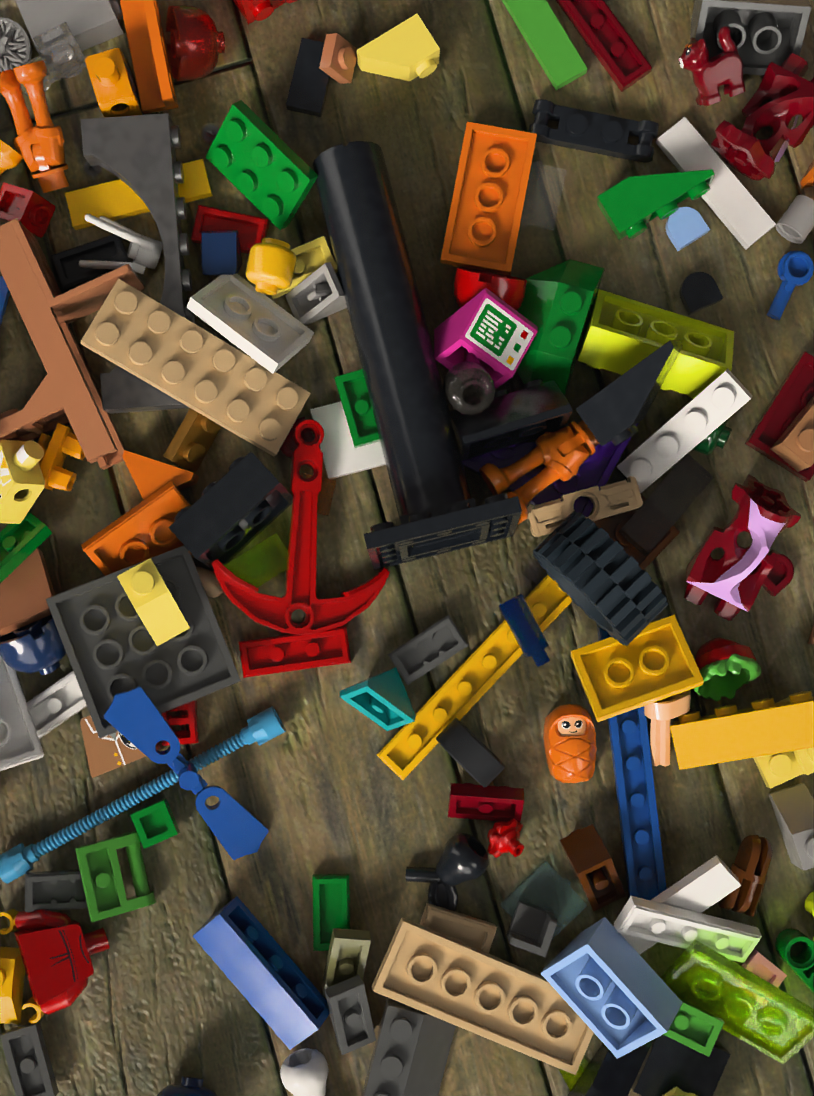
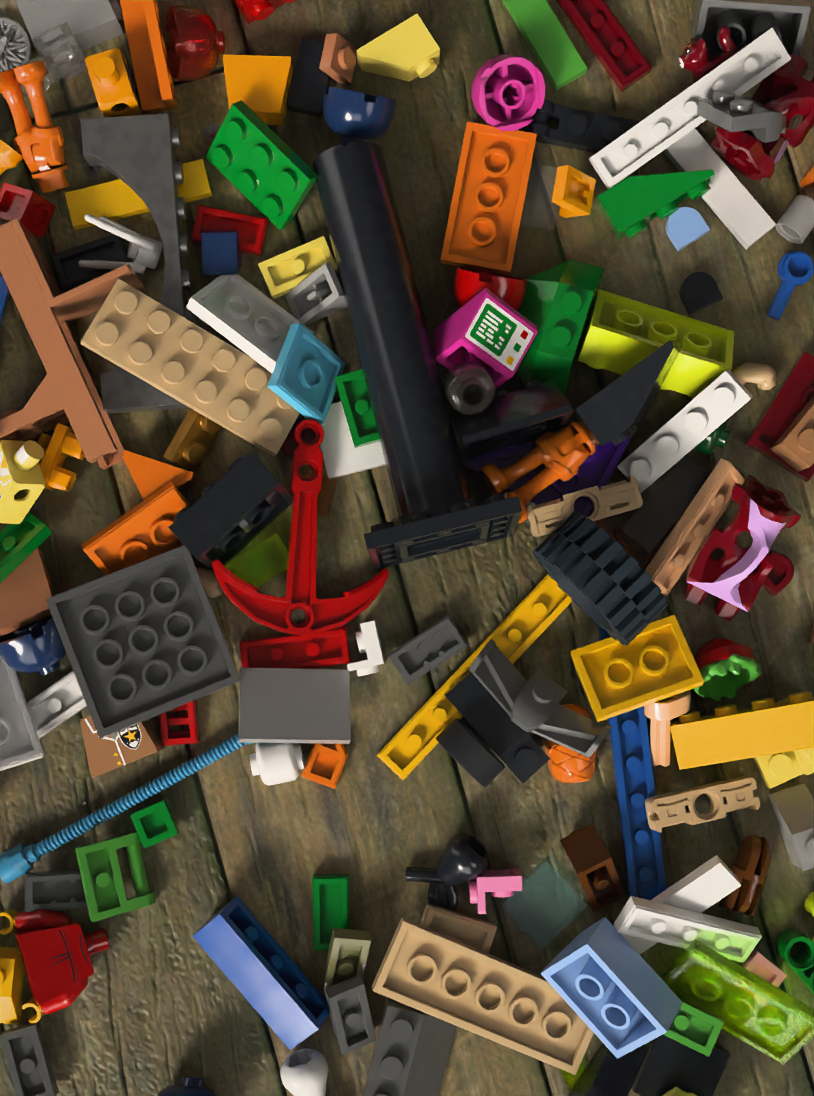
(144, 727): blue piece -> none
(153, 602): light yellow slope -> none
(260, 84): none -> light orange torso
(271, 266): yellow head -> none
(277, 762): none -> white head
(294, 706): none -> light grey tile
(306, 373): none -> medium azure plate
(325, 763): none -> orange tile
(357, 114): none -> dark blue cylinder
(369, 642): none -> white bracket
(381, 699): teal slope -> none
(485, 803): dark red plate -> none
(495, 726): none -> black slope
(498, 881): none -> bright pink bracket
(505, 838): red plant -> none
(508, 91): none -> dark pink cylinder
(525, 629): clear blue cylinder -> none
(531, 928): dark grey panel -> none
(536, 702): none -> dark grey plate
(573, 192): none -> light orange bracket
(680, 805): none -> tan piece
(681, 112): none -> white plate
(694, 526): none -> light nougat tile
(743, 114): none -> dark grey slope
(756, 373): none -> tan arm

